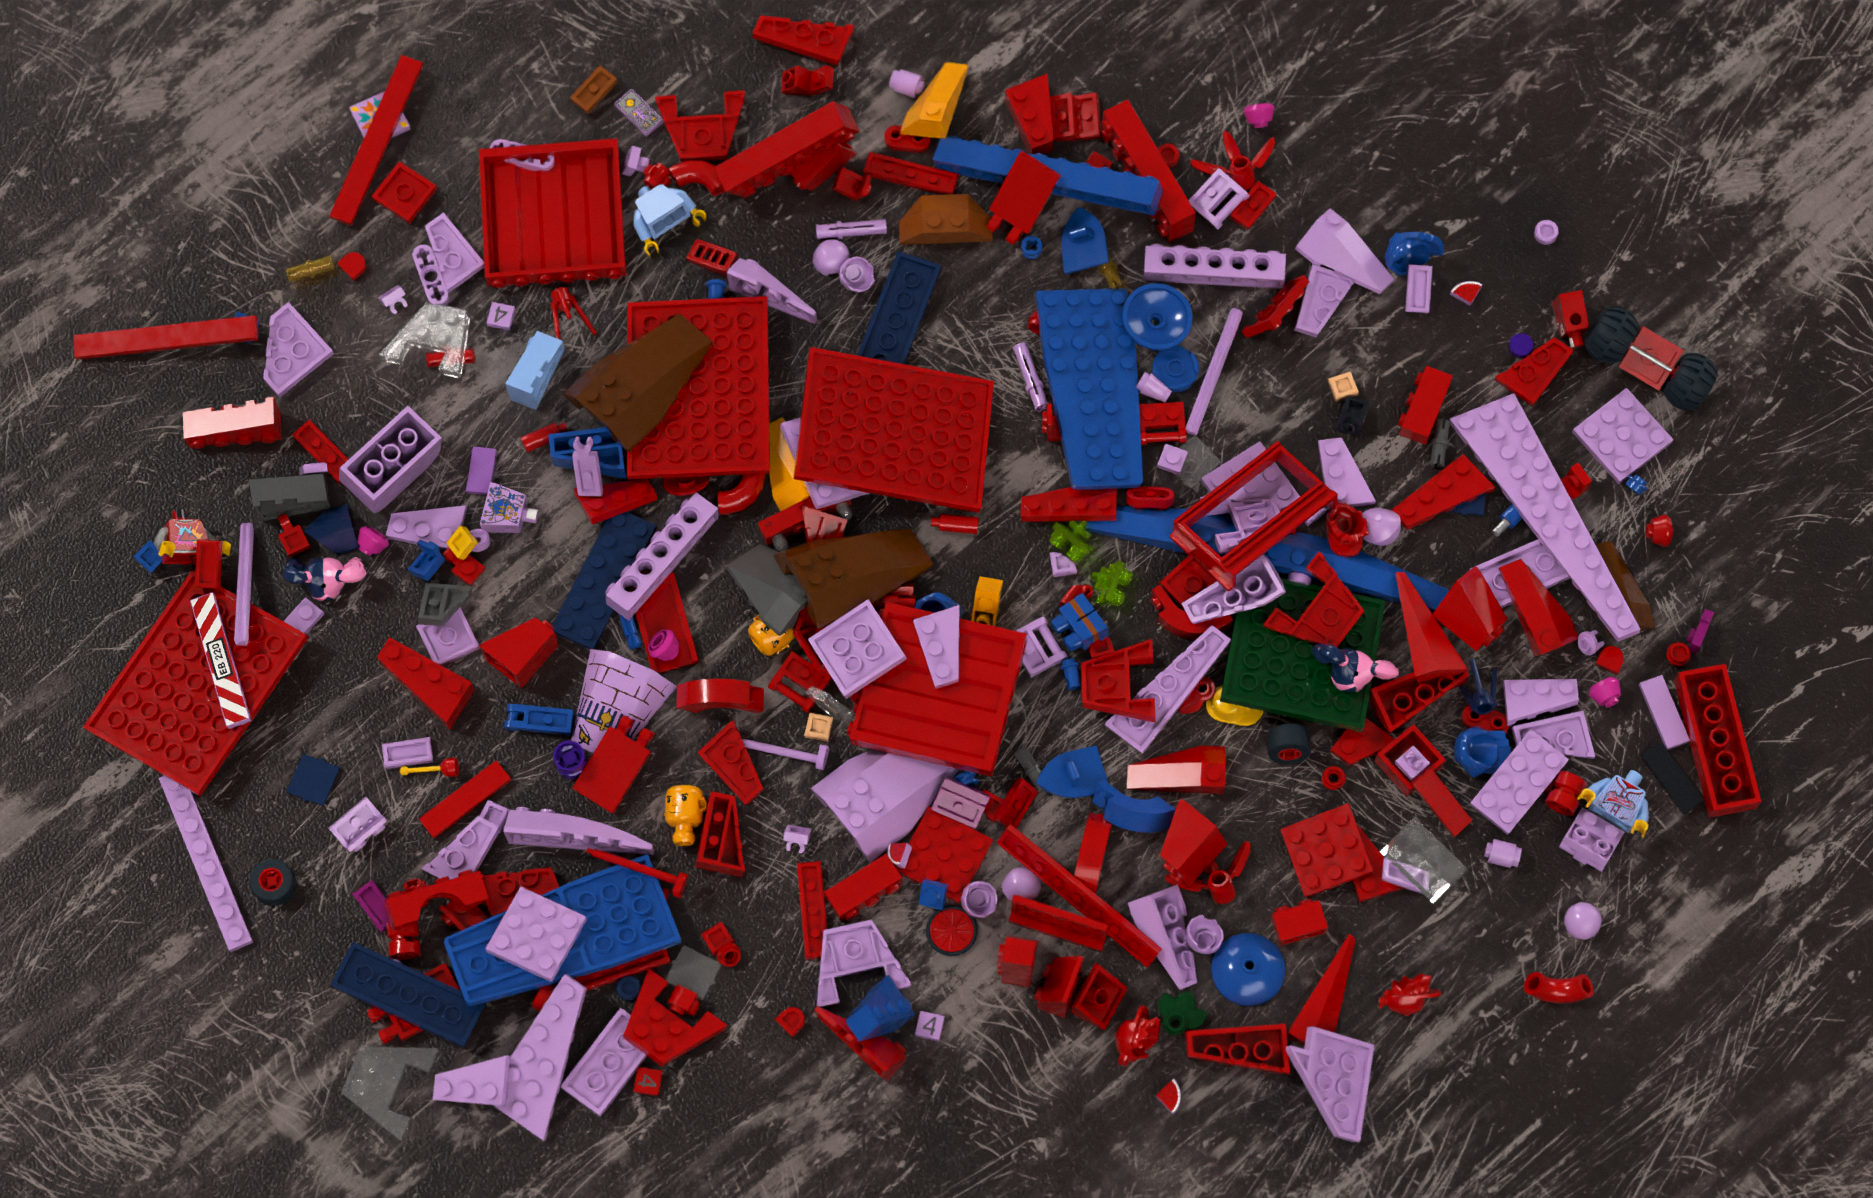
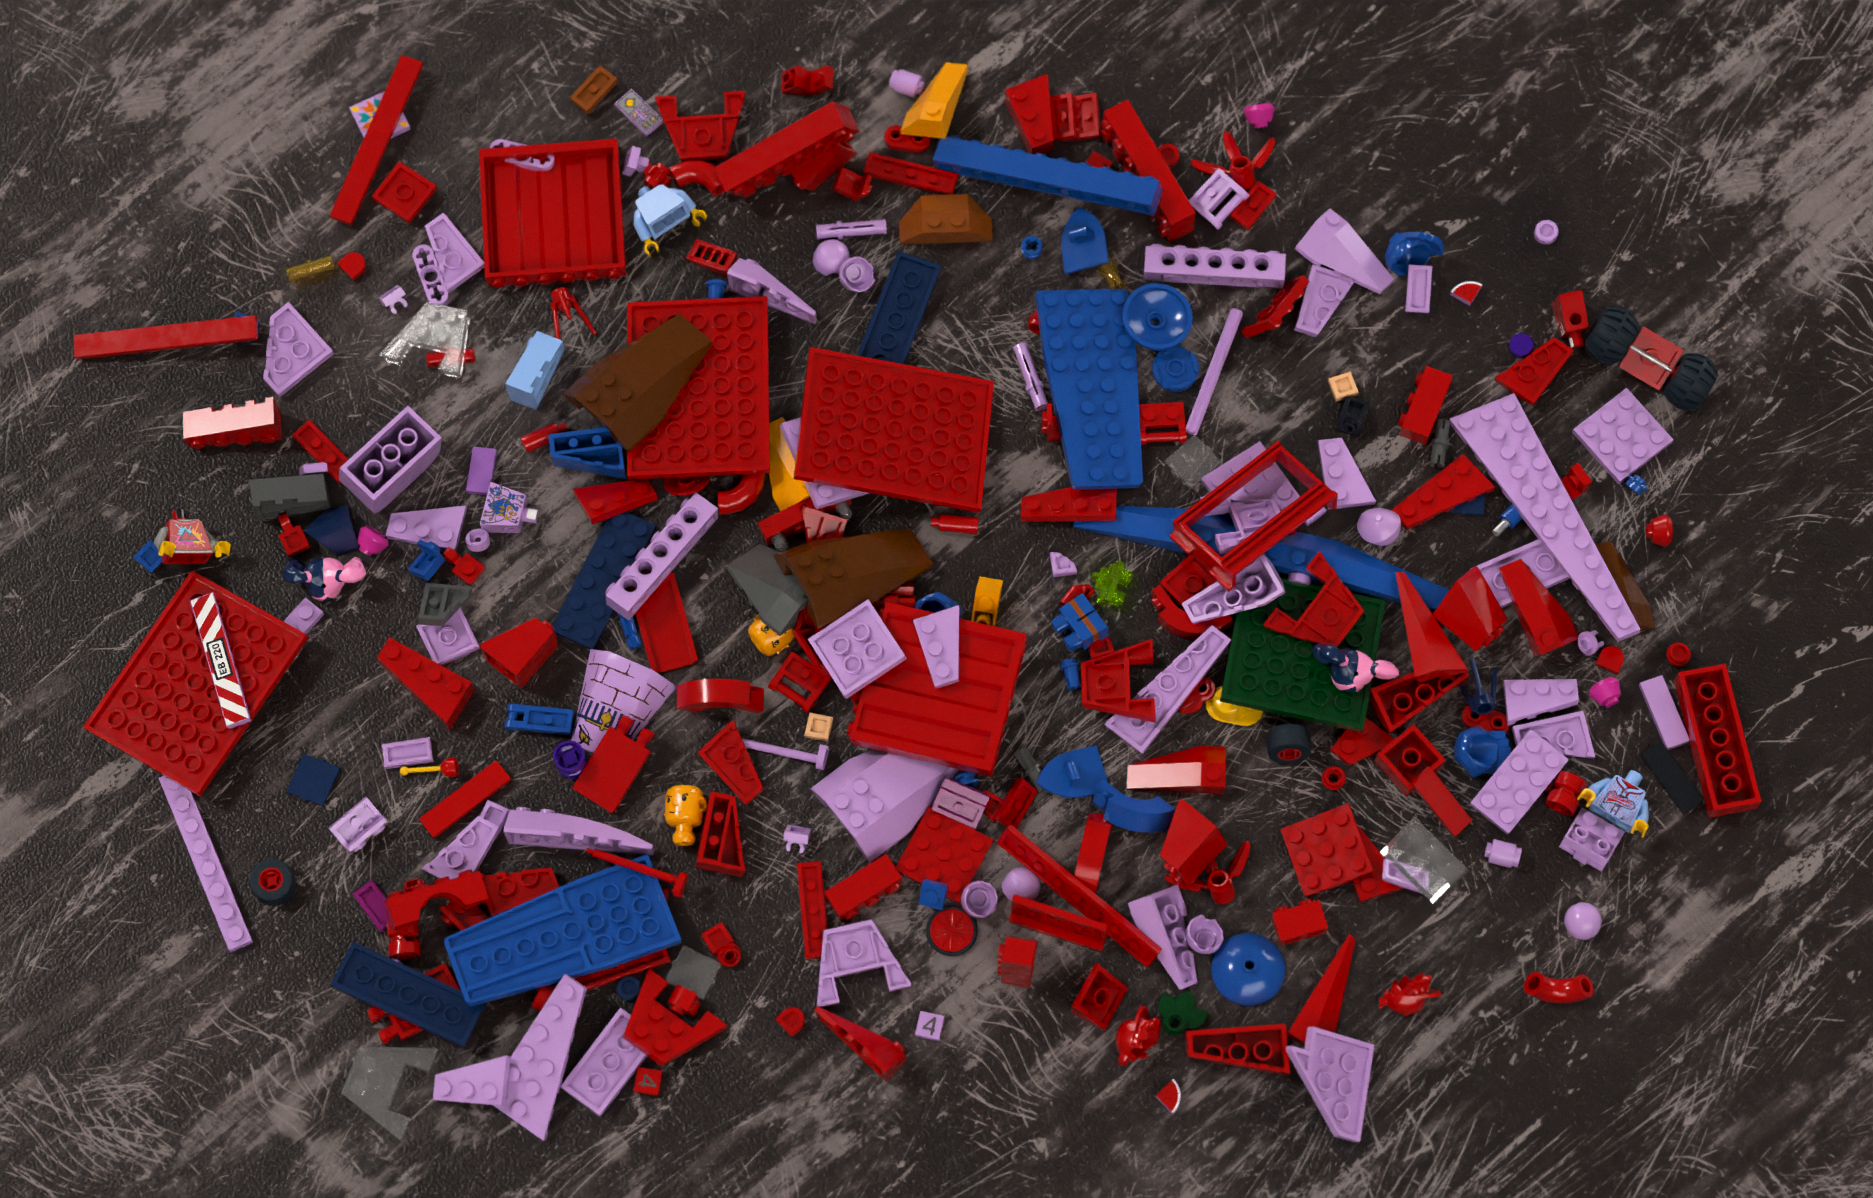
(208, 563): red tile -> none
(244, 584): lavender axle -> none
(462, 542): yellow plate -> none
(501, 316): lavender tile -> none
(536, 934): lavender plate -> none
(587, 469): lavender plate -> none
(664, 645): dark pink cone -> none
(813, 40): red wing -> none
(831, 706): clear tile -> none
(880, 1011): blue wedge -> none
(899, 853): tile -> none
(1022, 196): red tile -> none
(1035, 658): lavender plate -> none
(1060, 985): red slope -> none
(1063, 534): clear neon green hips -> none
(1150, 497): red plate -> none
(1153, 387): lavender cone -> none
(1172, 459): lavender plate -> none
(1345, 530): red hair -> none
(1412, 763): lavender tile -> none
(1697, 635): magenta plate -> none

